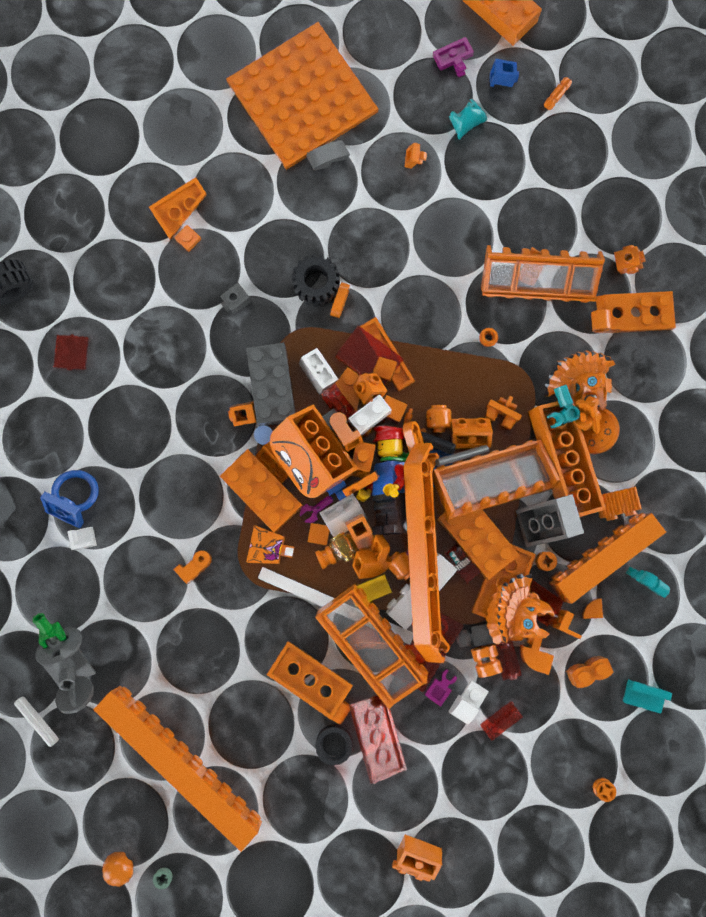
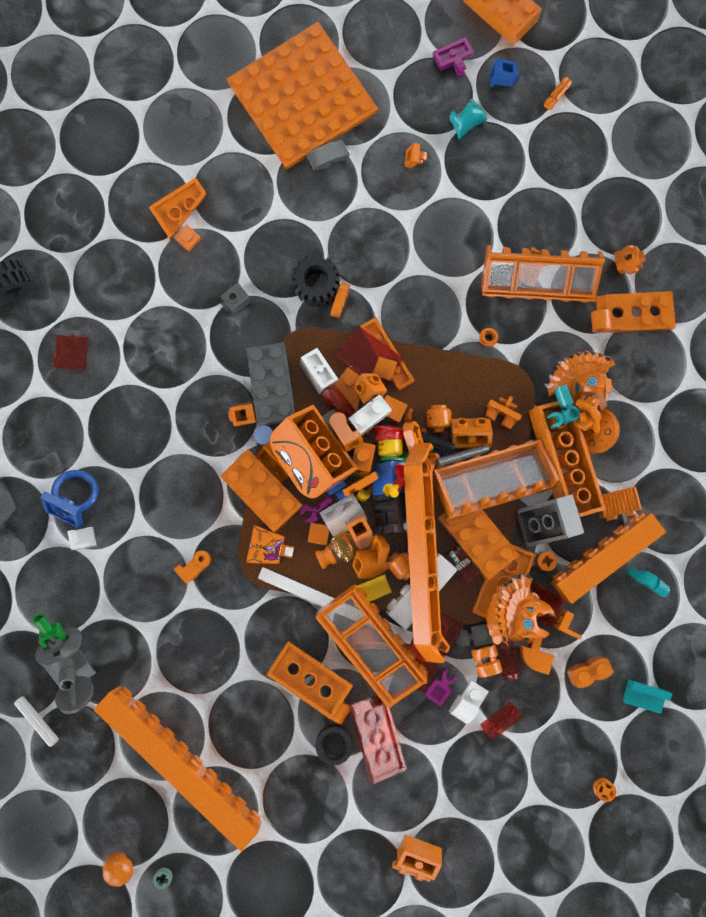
(593, 609): orange tile -> none

